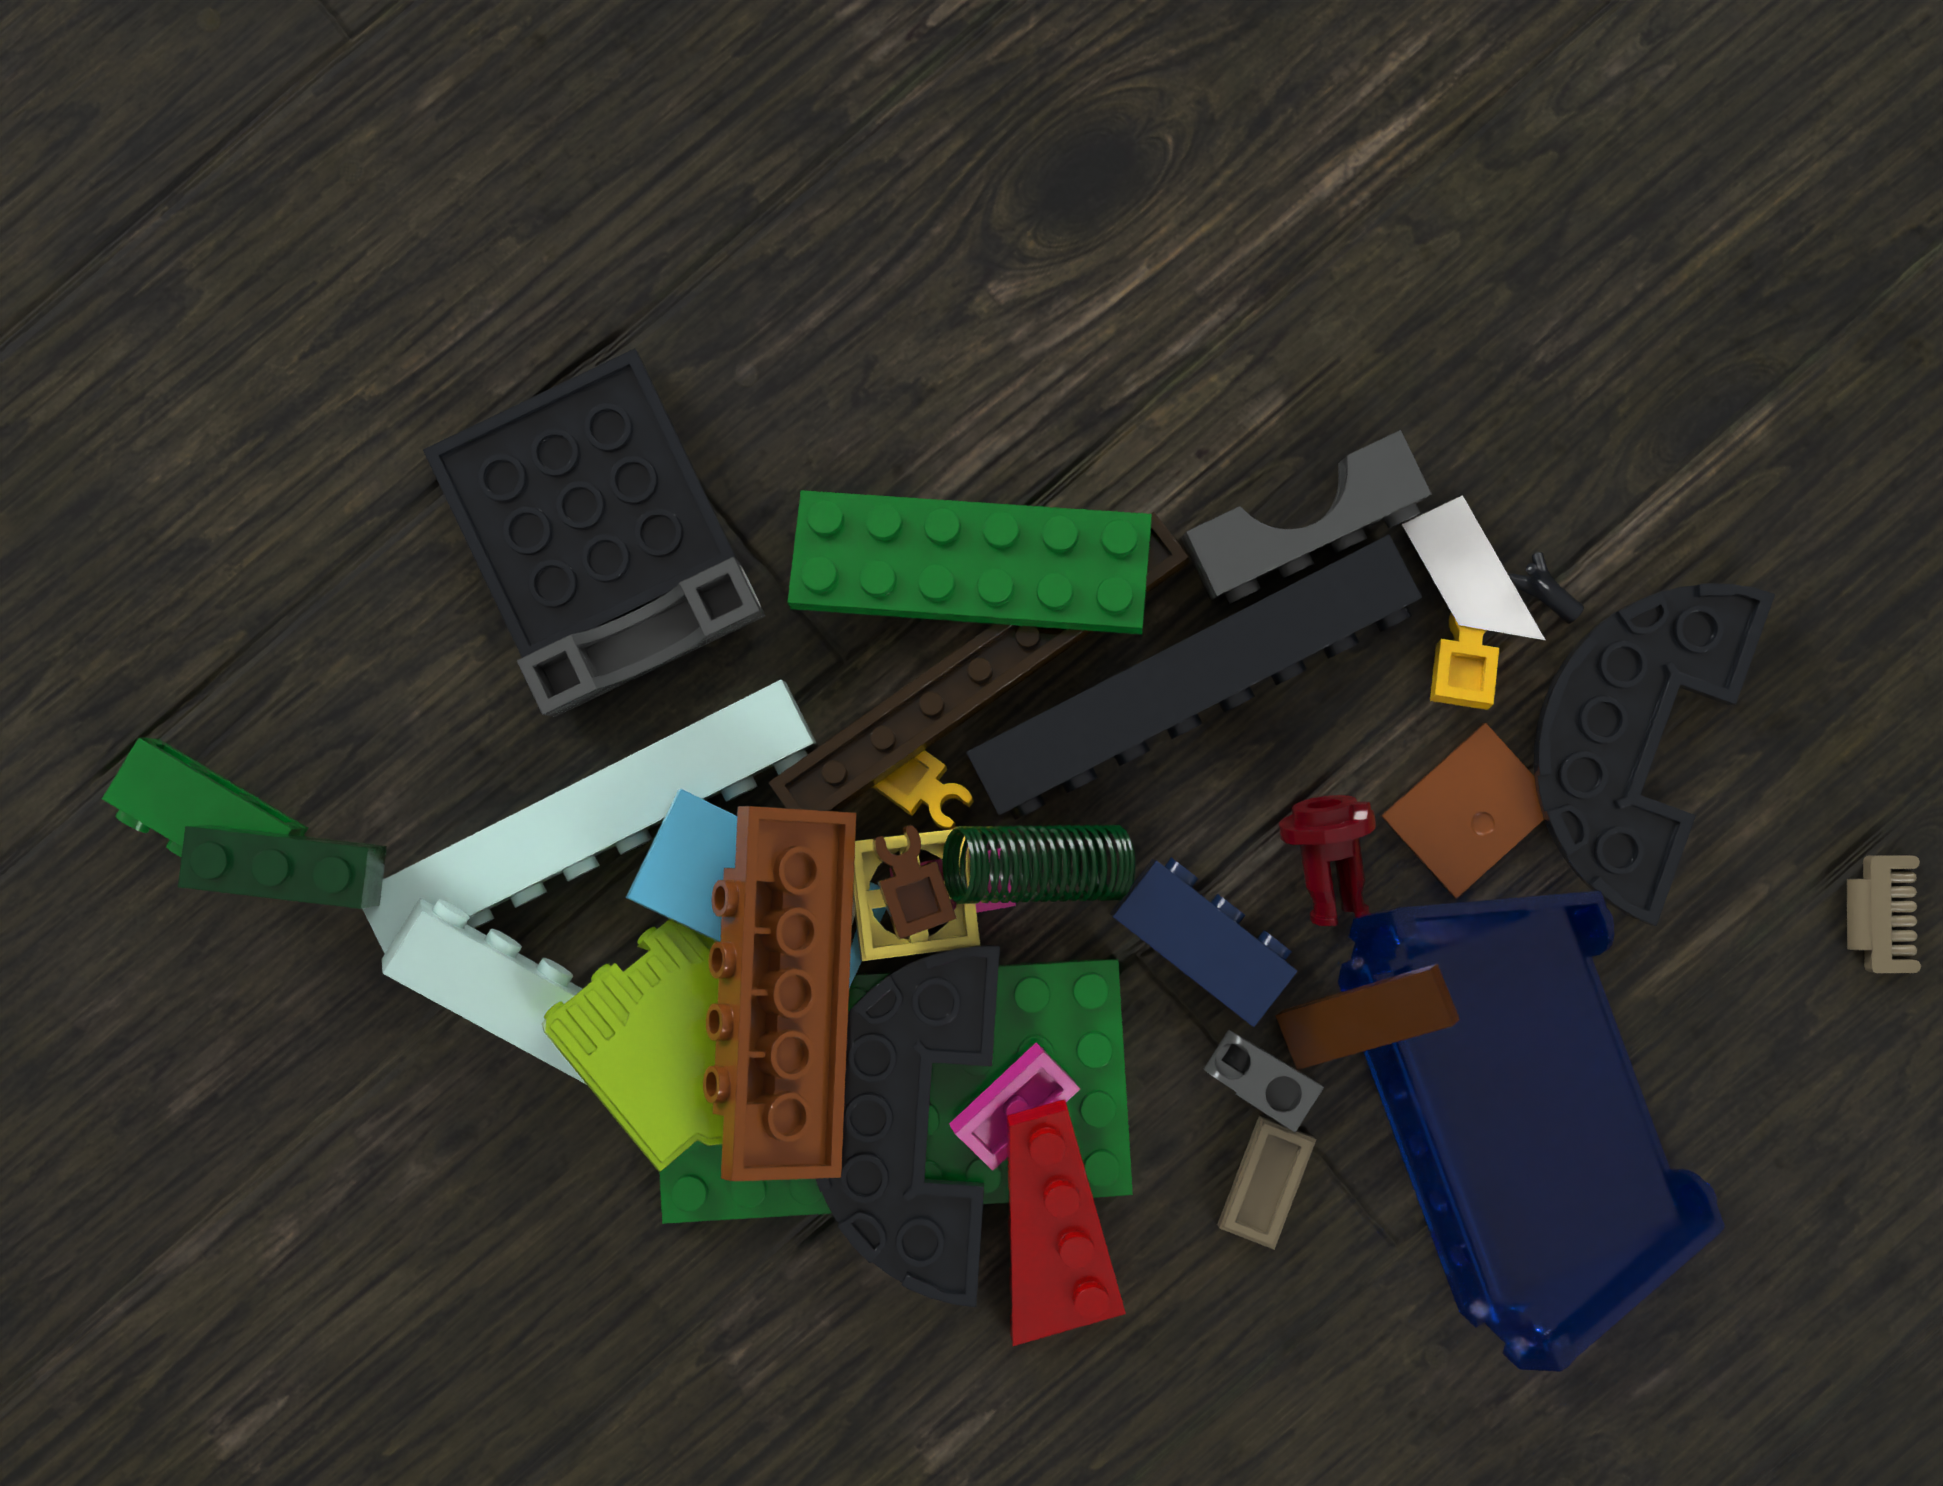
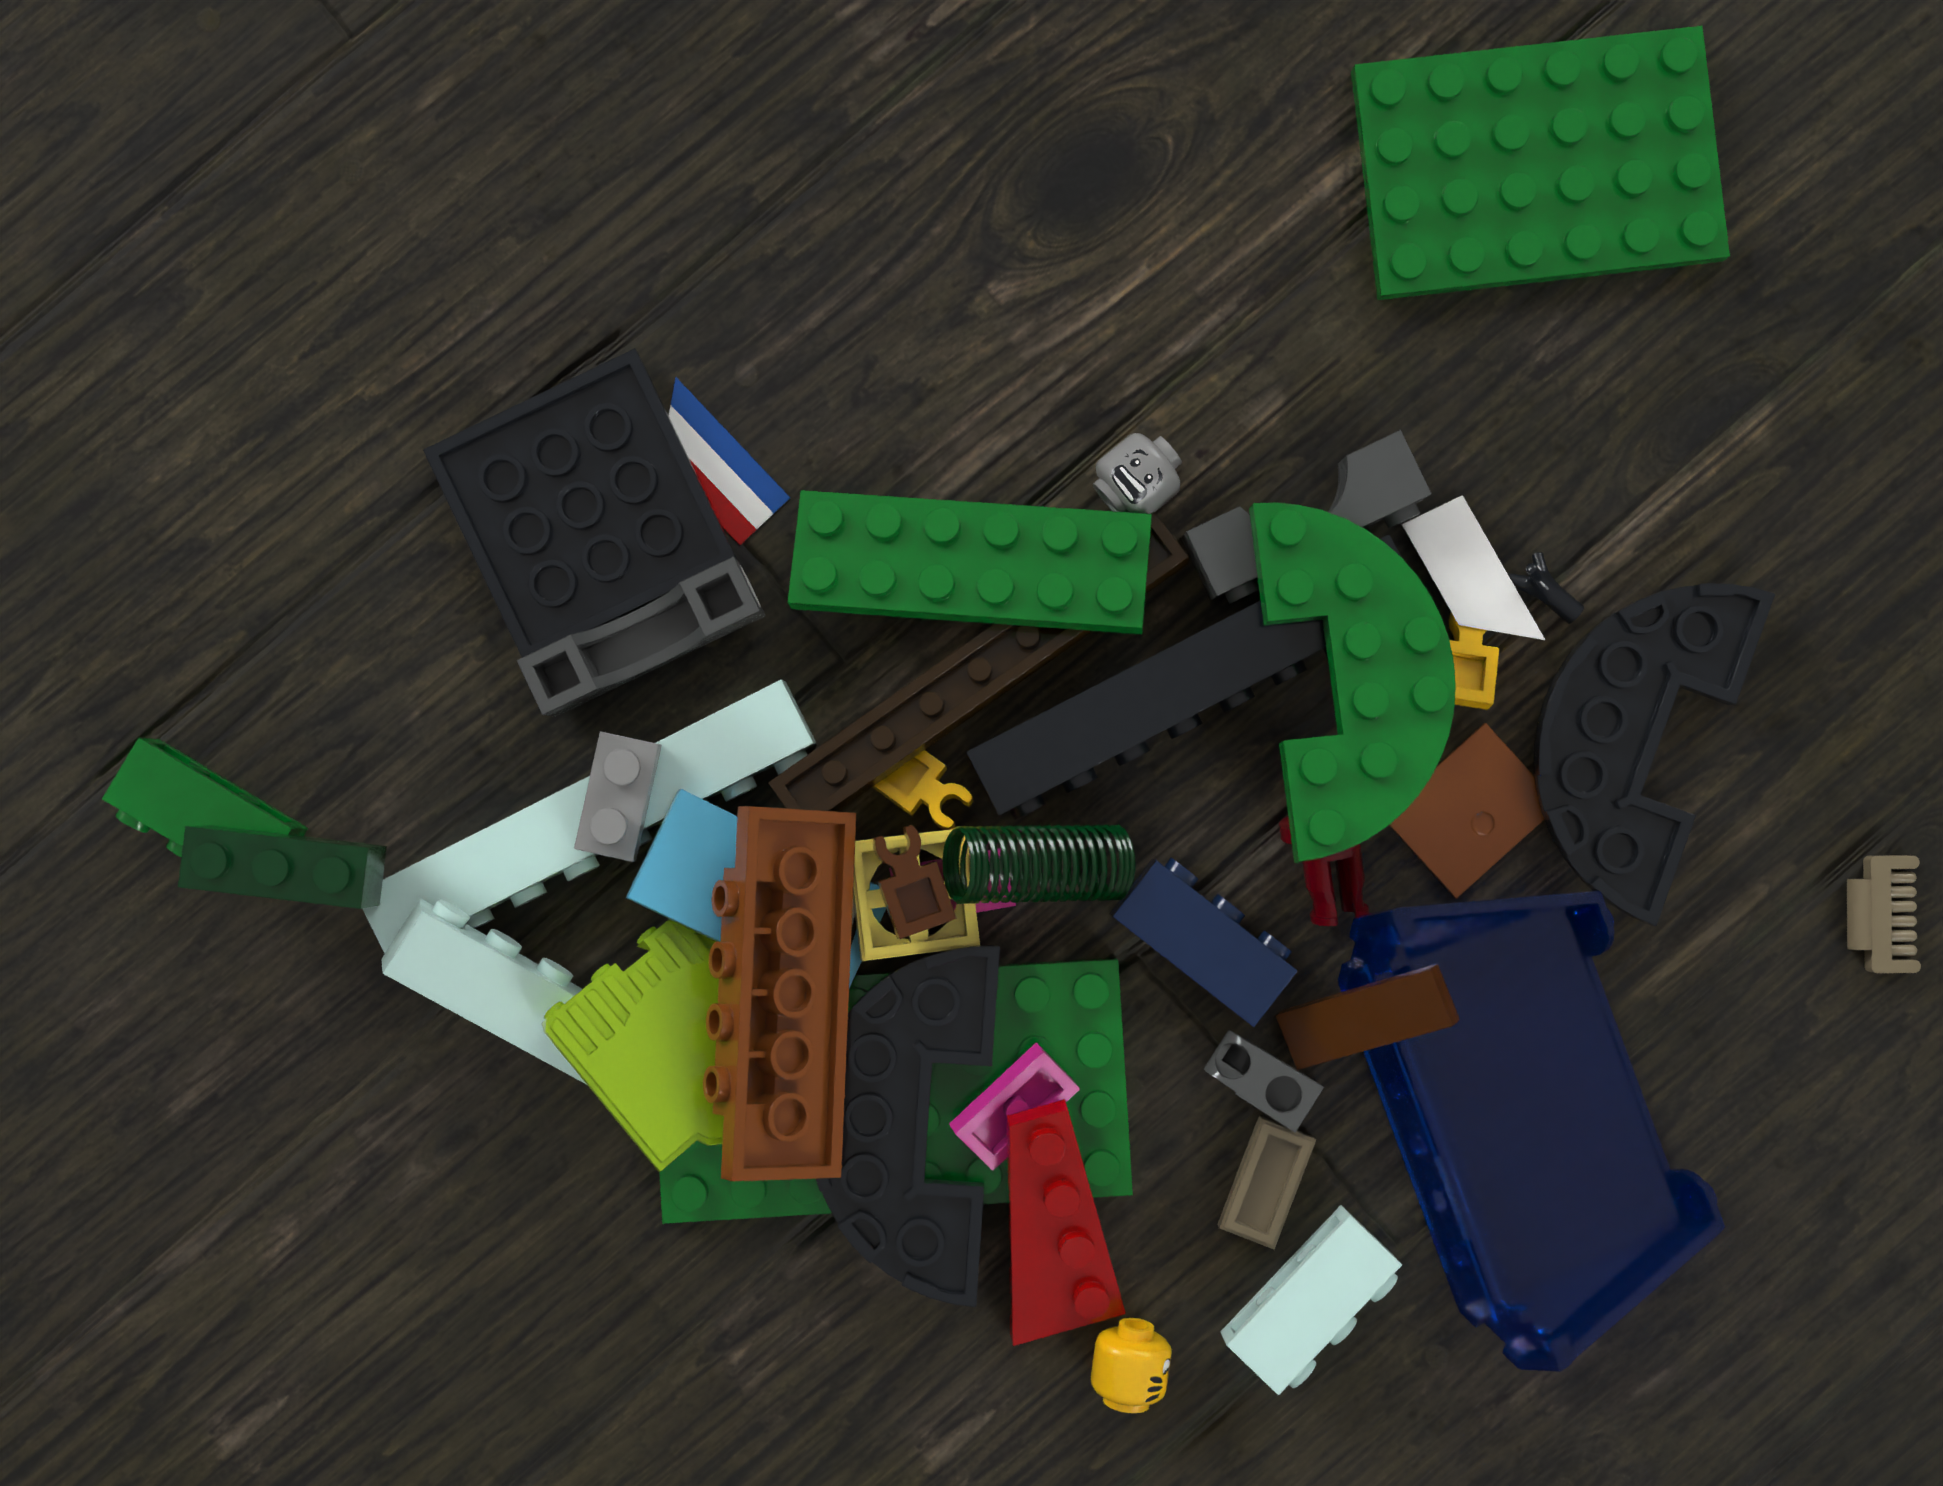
(617, 796): none -> light grey plate
(732, 480): none -> sticker
(1131, 1366): none -> yellow head
(1138, 475): none -> light grey head
(1311, 1301): none -> light aqua brick
(1385, 668): none -> green plate
(1540, 162): none -> green plate

